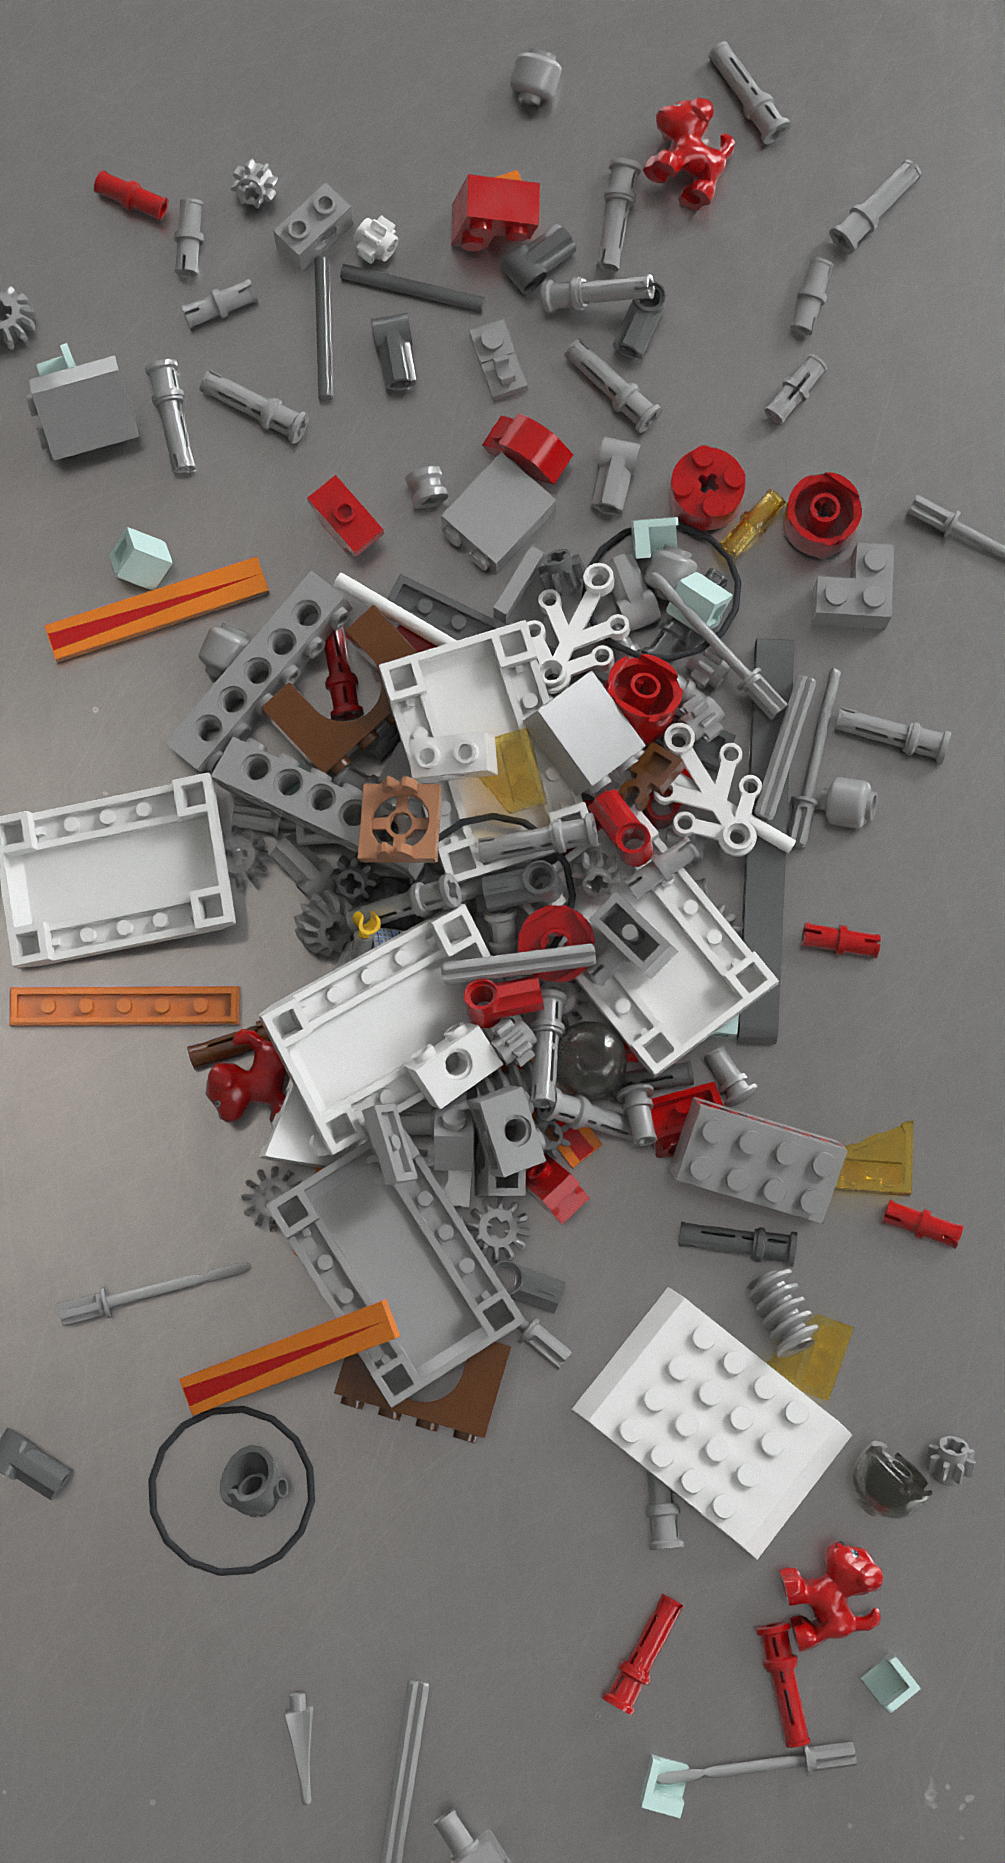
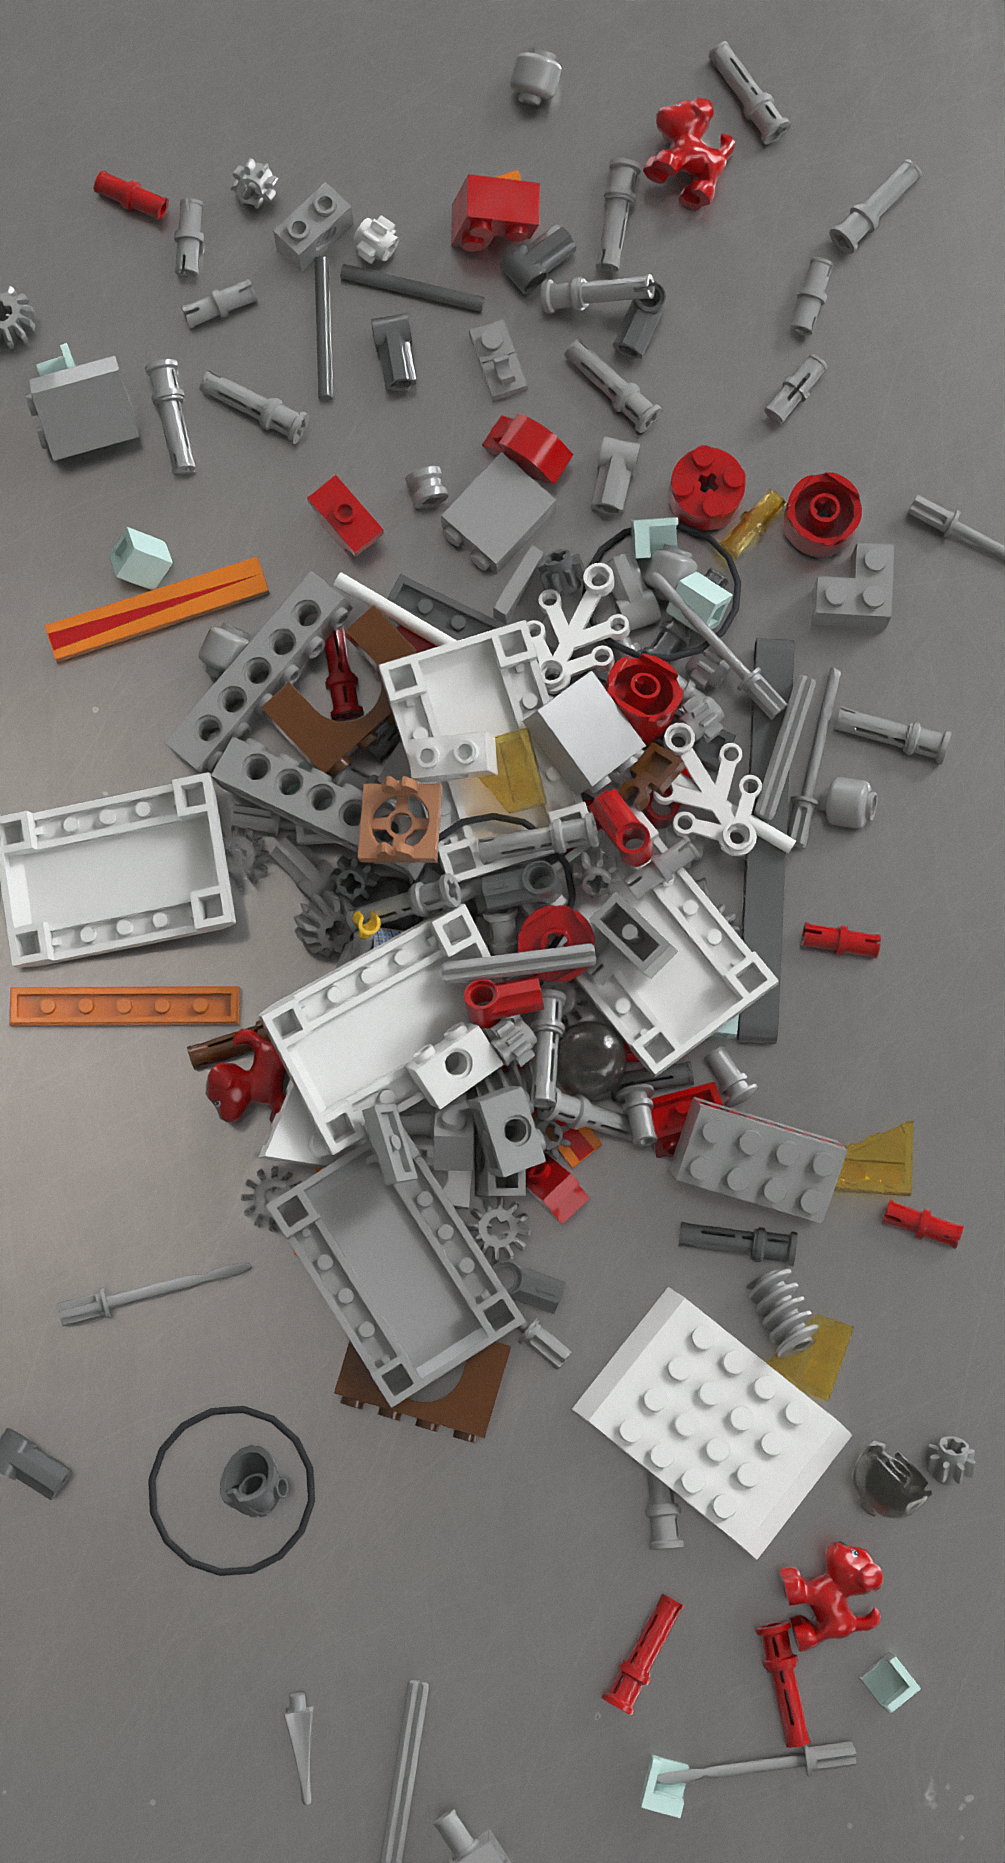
(289, 1357): orange tile -> none

